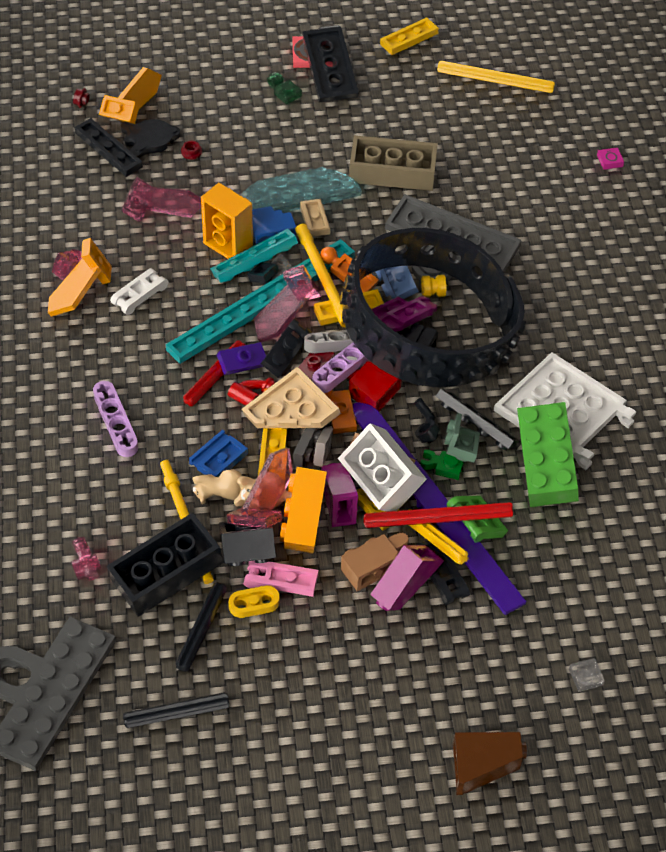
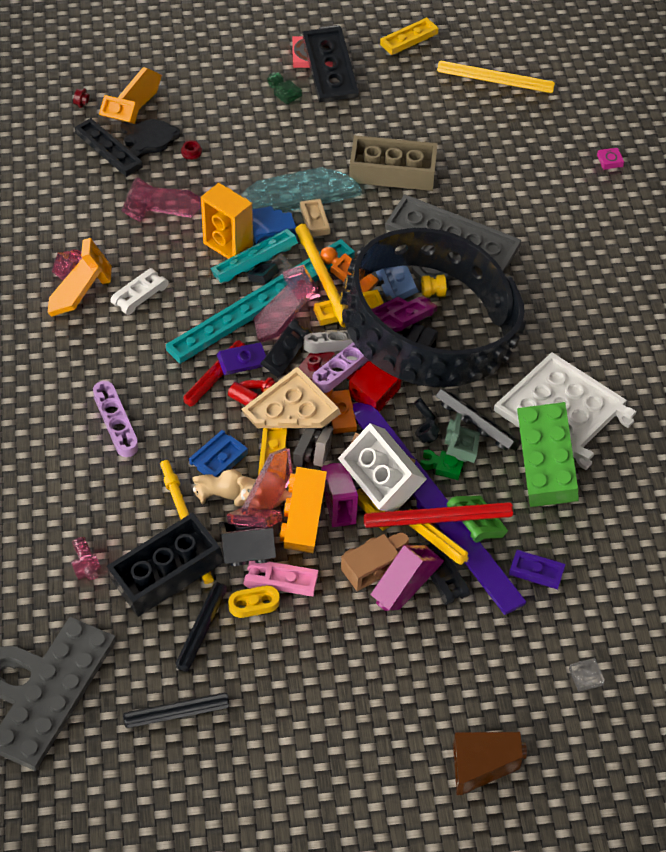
(537, 569): none -> dark purple plate

